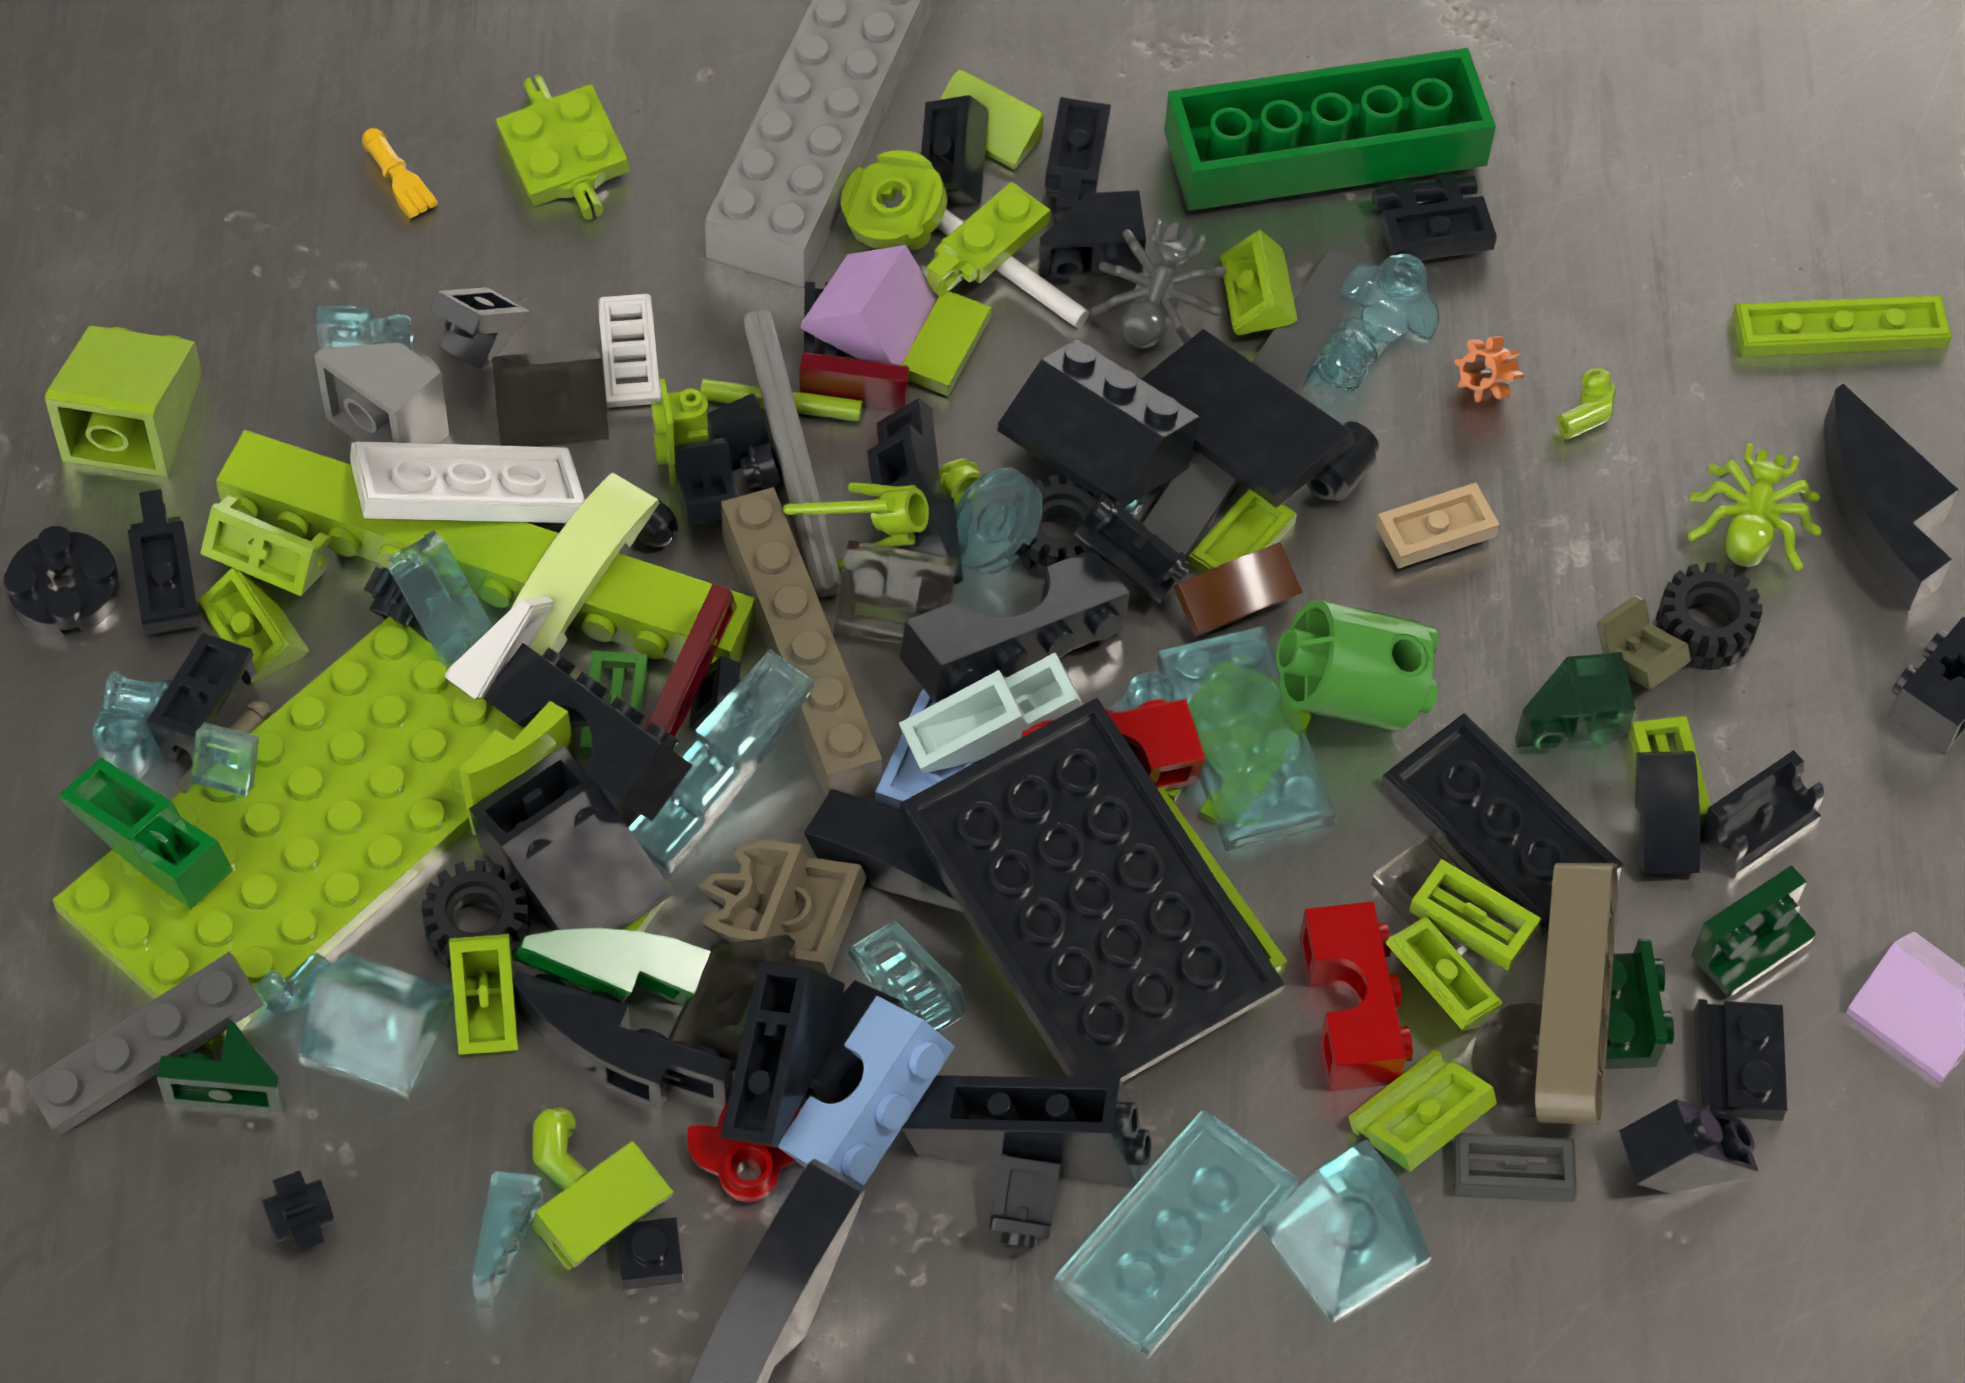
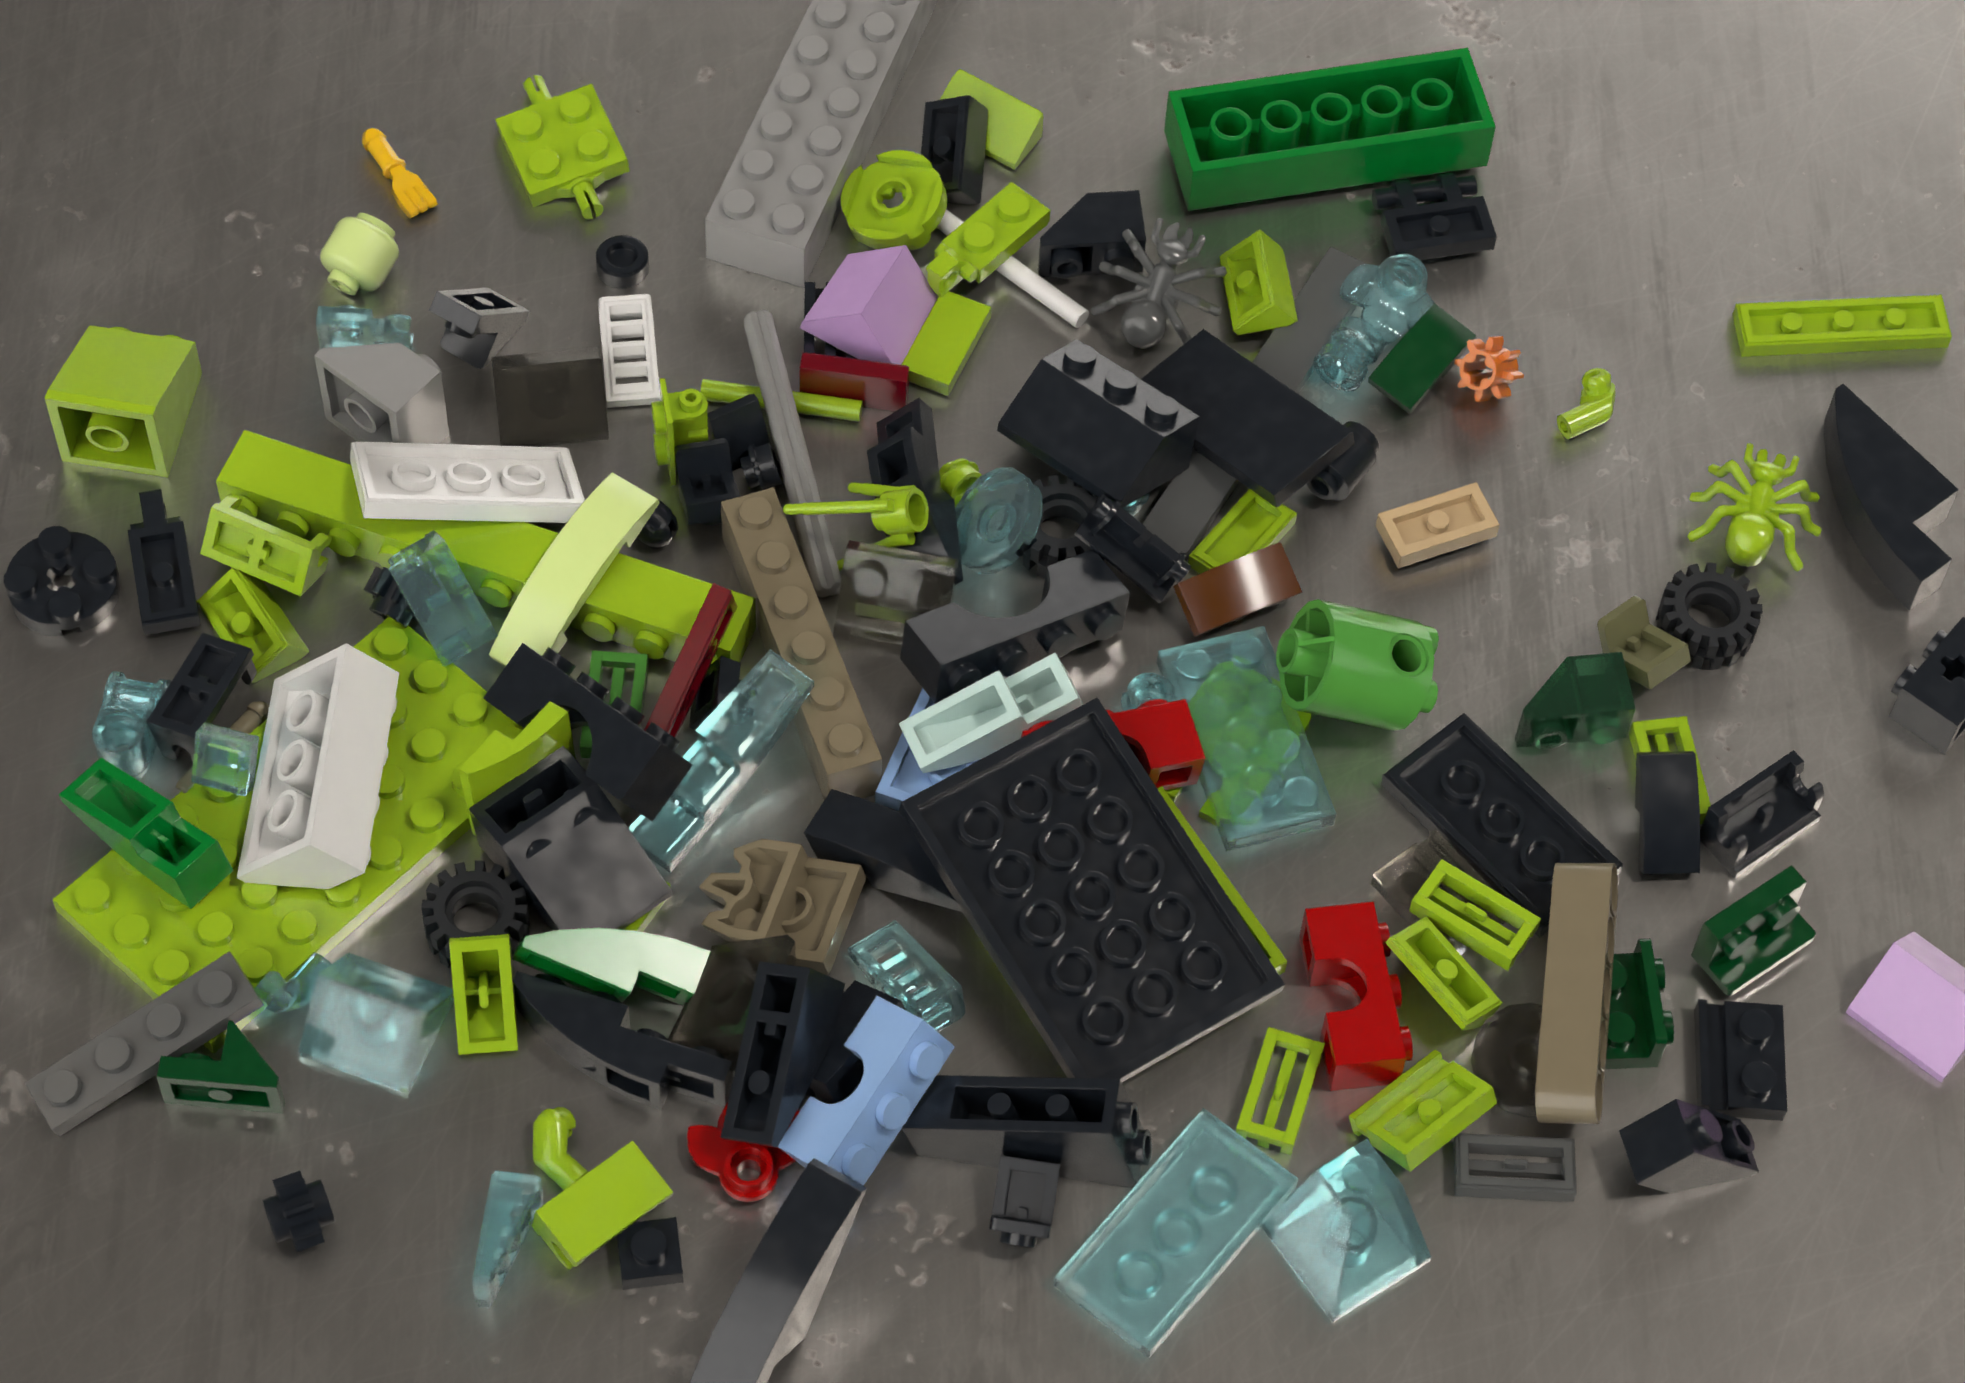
(320, 772): none -> white slope
(359, 253): none -> yellowish green head
(488, 657): white slope -> none
(622, 261): none -> black tile
(1076, 151): black hinge -> none
(1266, 1133): none -> lime tile
(1421, 358): none -> dark green slope

